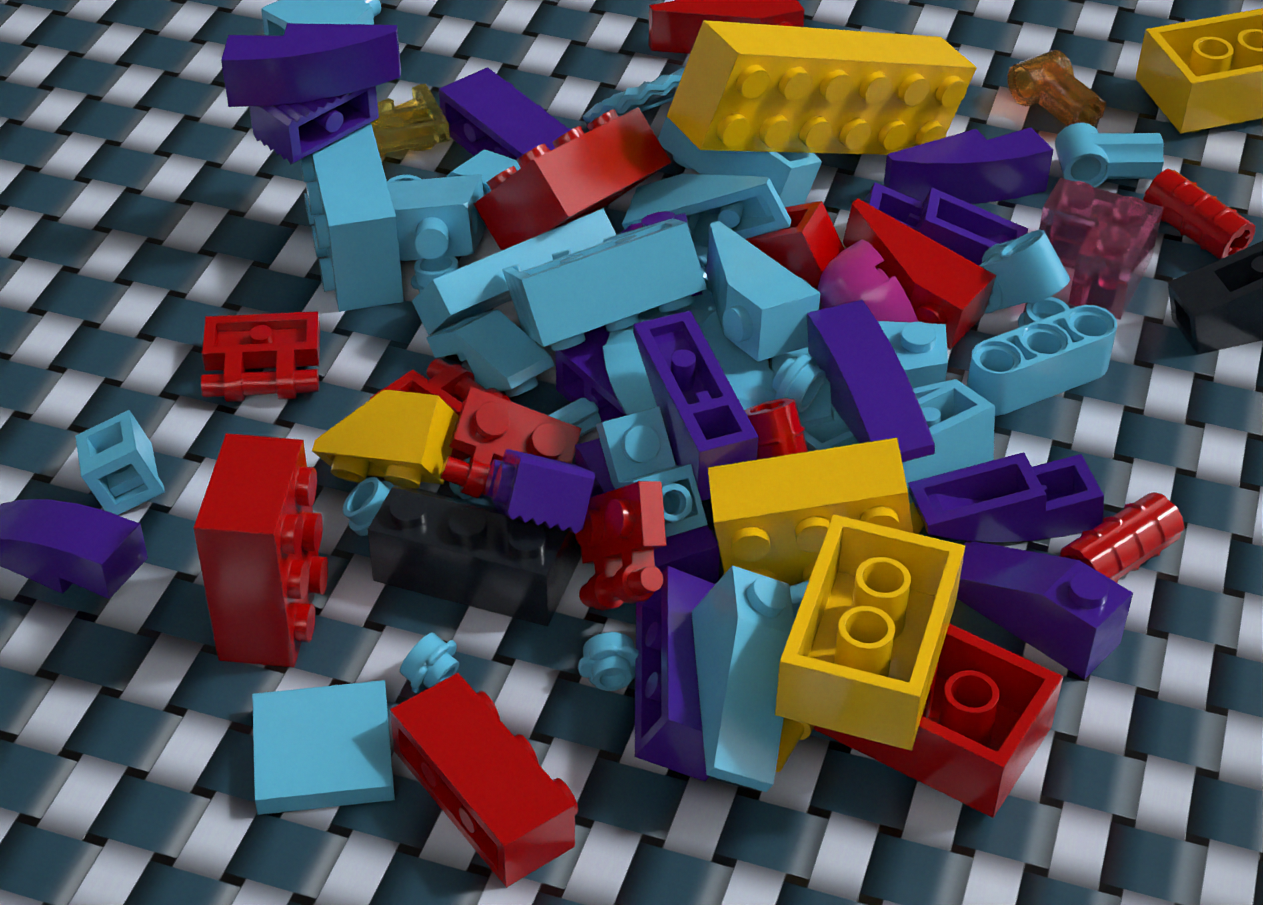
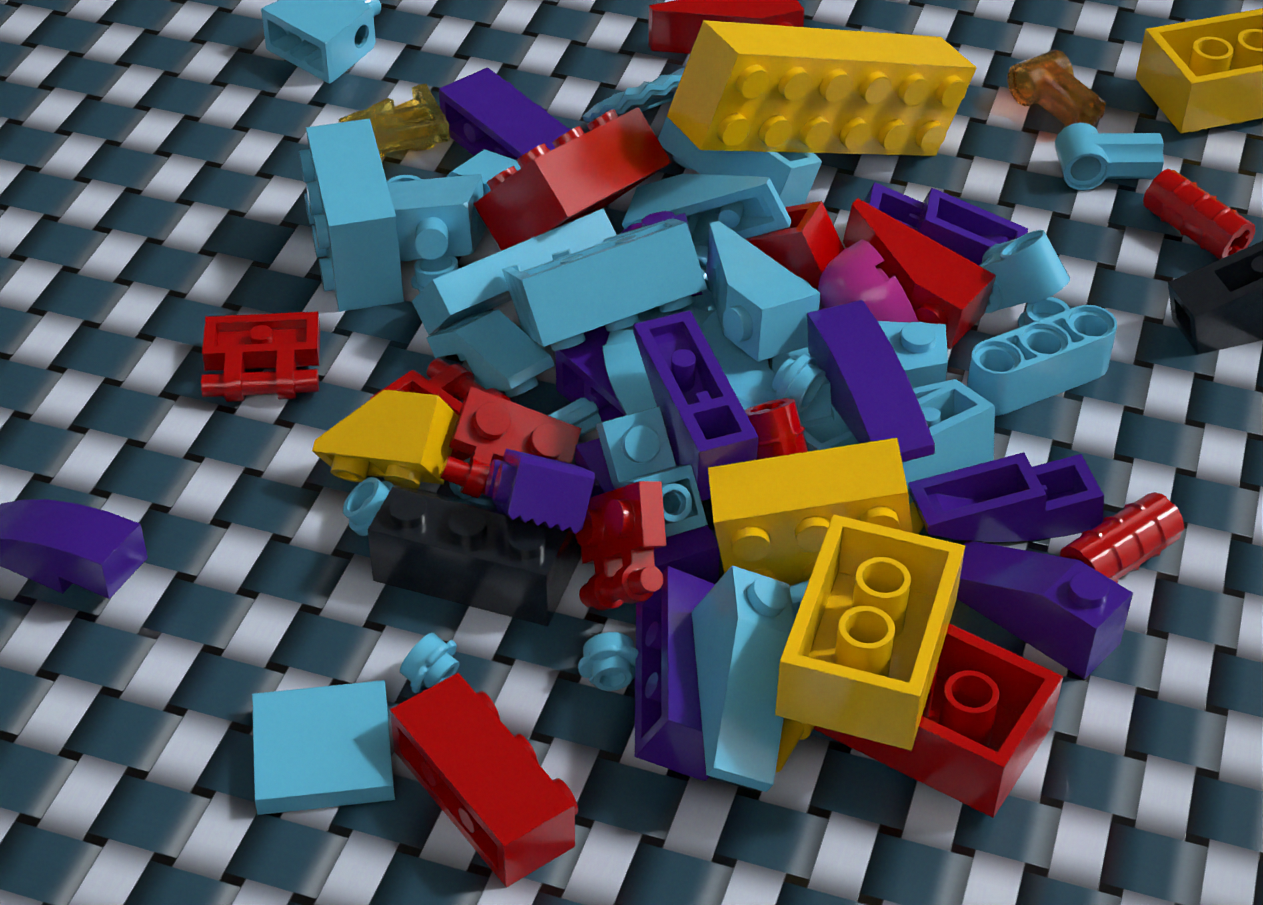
(118, 463): medium azure brick -> none
(261, 549): red brick -> none
(309, 63): dark purple slope -> none
(309, 126): dark purple brick -> none
(972, 167): dark purple slope -> none
(1103, 239): clear pink brick -> none

